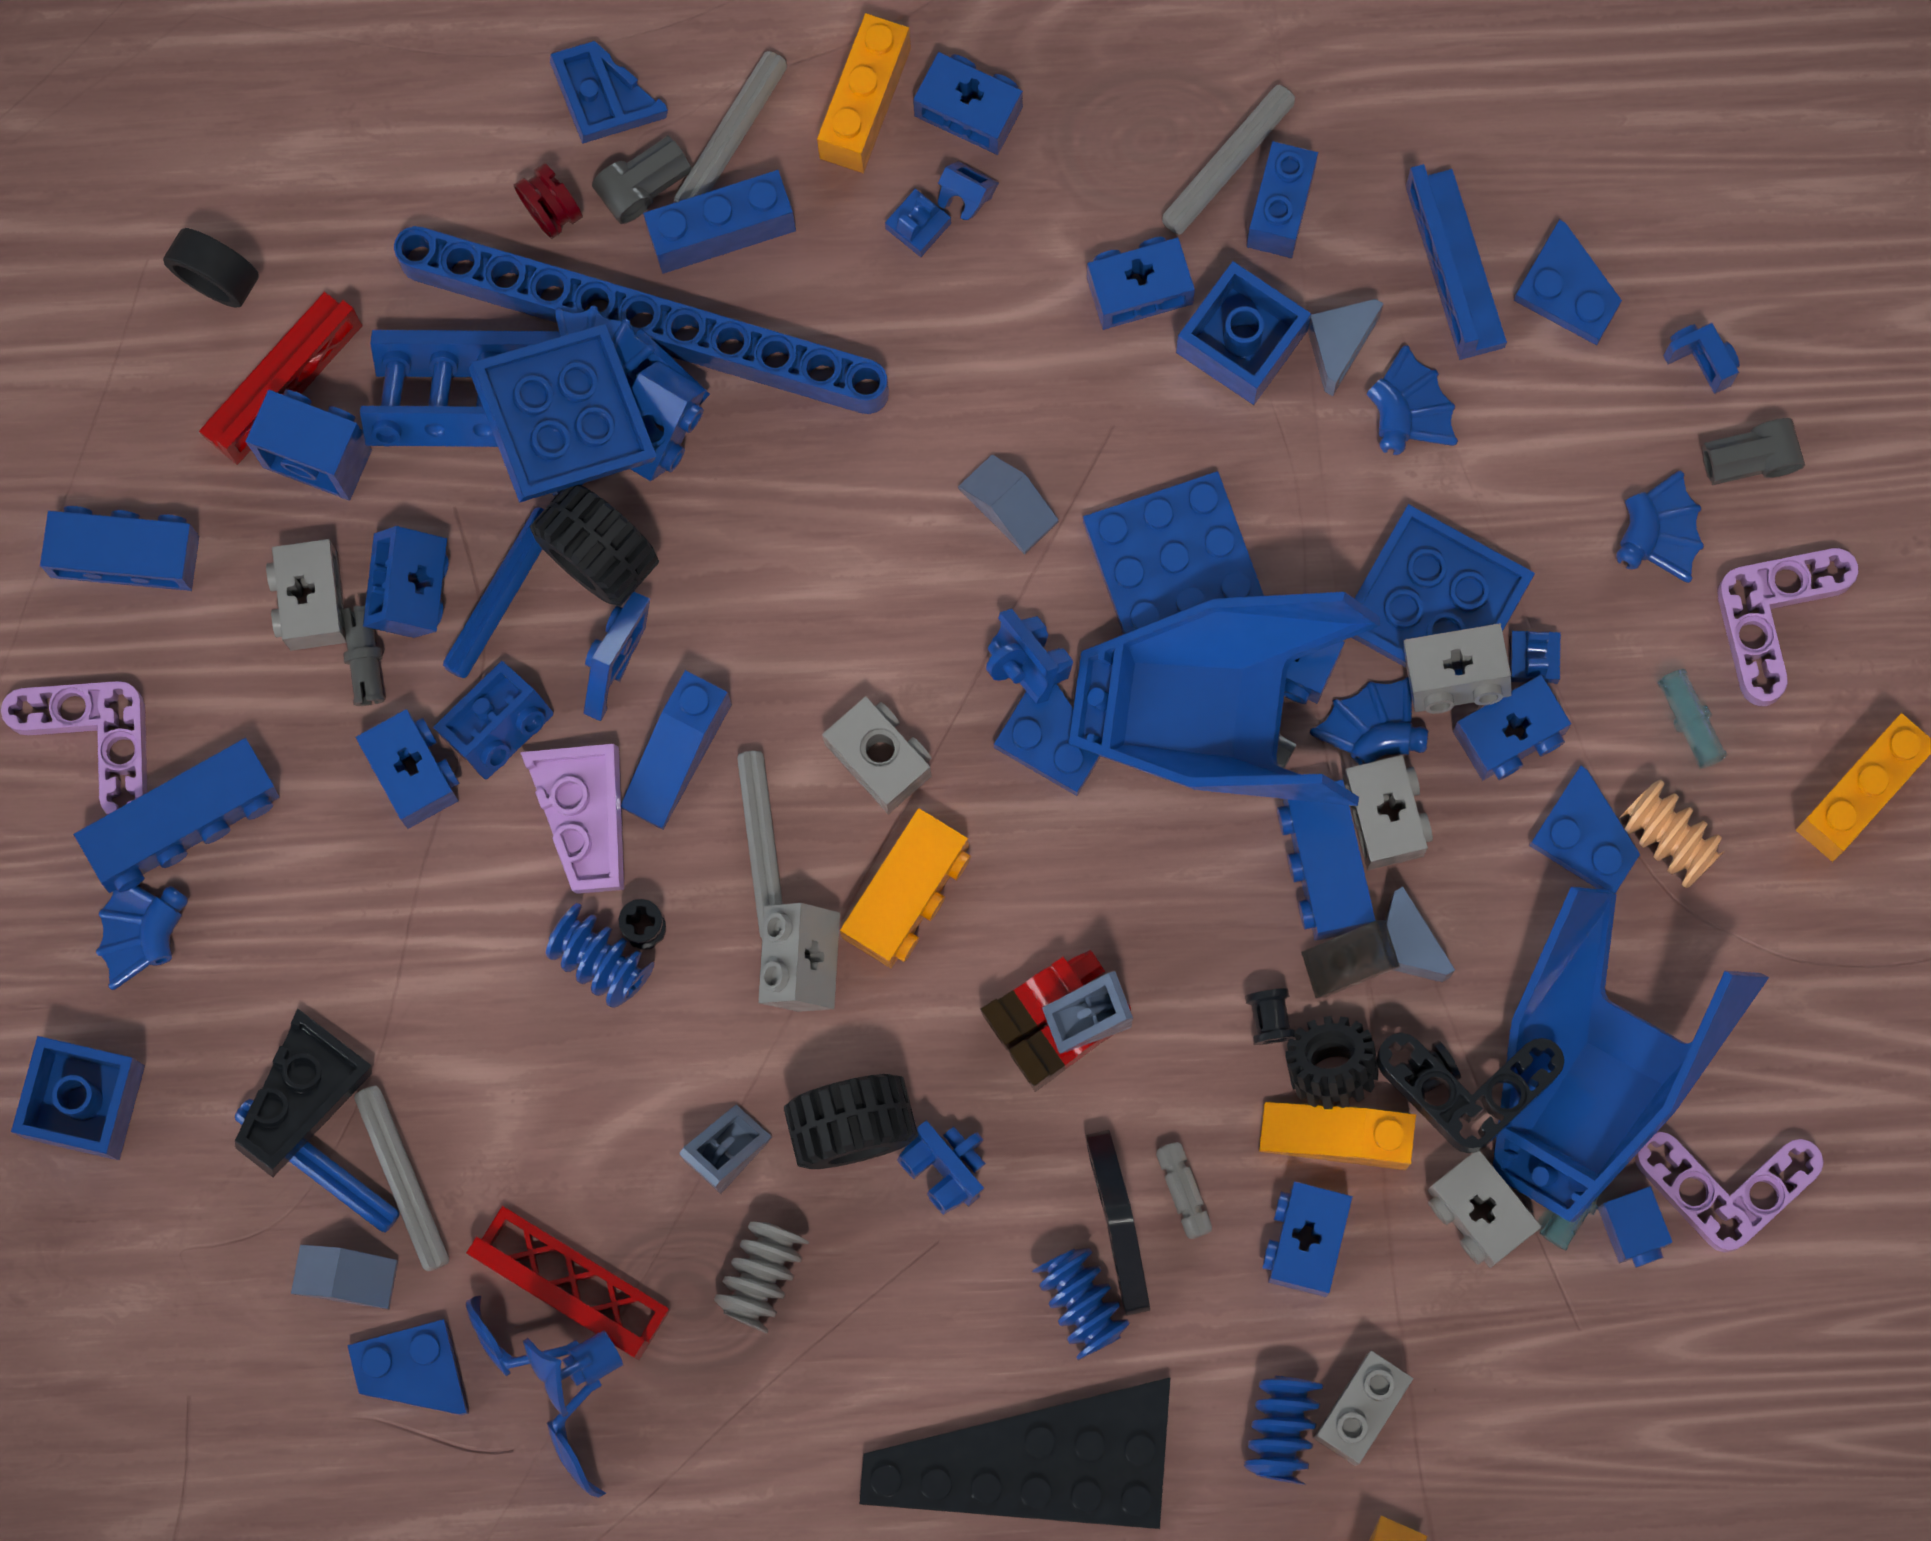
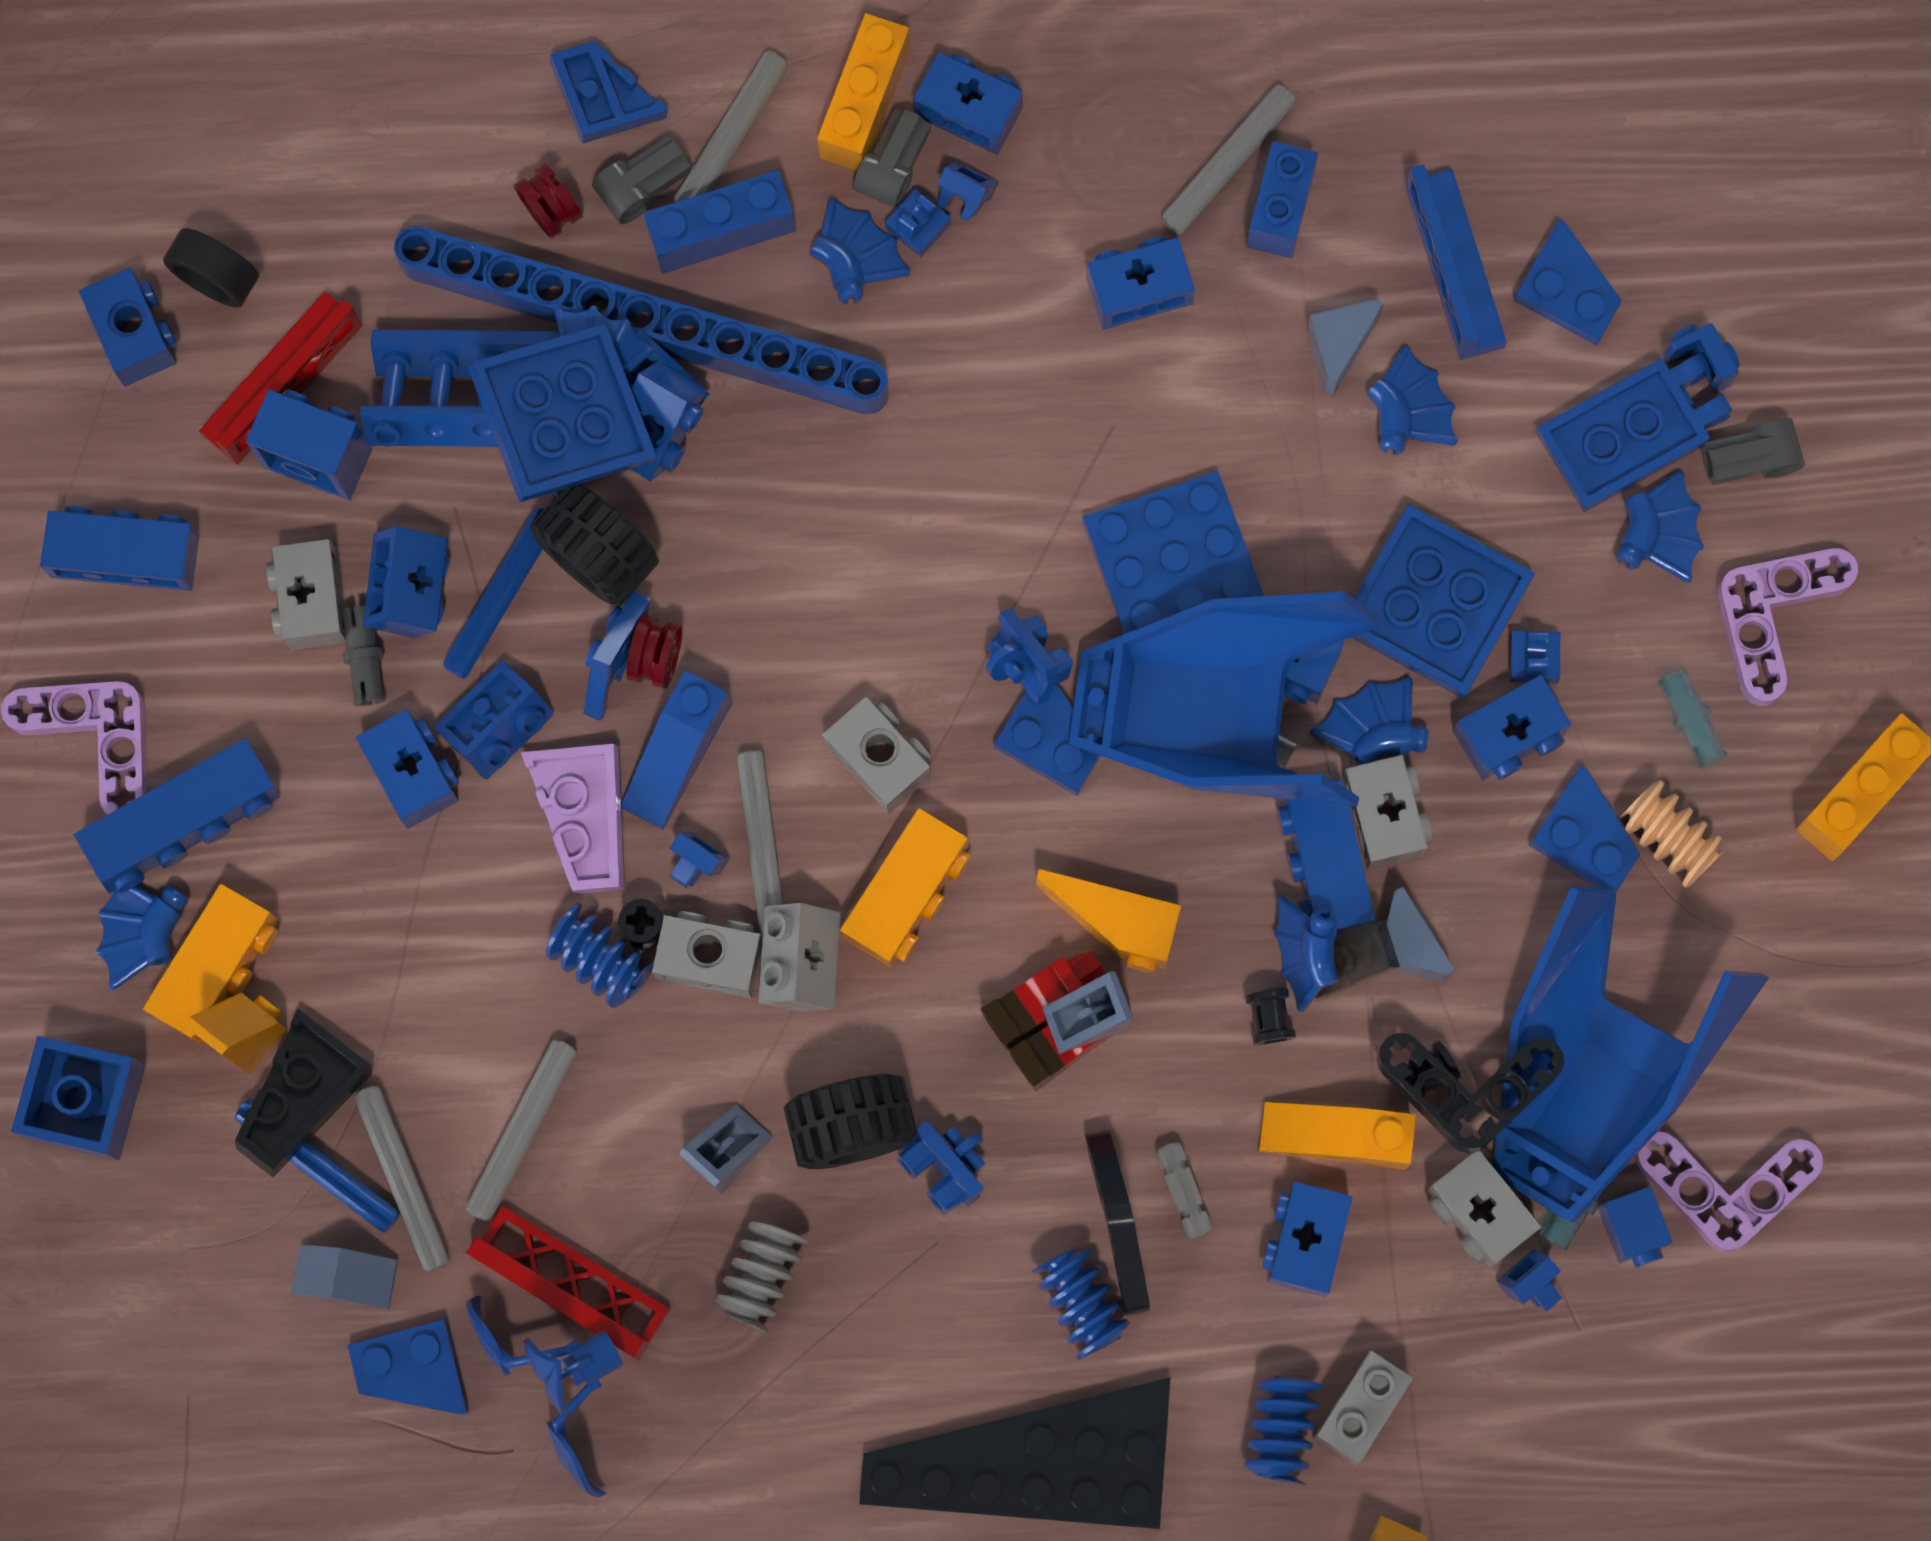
(110, 307): none -> blue brick
(213, 959): none -> light orange brick
(239, 1029): none -> light orange slope
(521, 1130): none -> light grey axle
(654, 651): none -> dark red wheel
(696, 858): none -> blue tile
(730, 974): none -> light grey brick
(855, 251): none -> blue arm
(888, 169): none -> dark grey piece
(1009, 502): sand blue slope -> none
(1123, 921): none -> light orange slope
(1243, 333): blue brick -> none
(1306, 950): none -> blue arm
(1338, 1082): black tyre -> none
(1475, 651): light grey brick -> none
(1531, 1280): none -> blue tile
(1631, 430): none -> blue tile

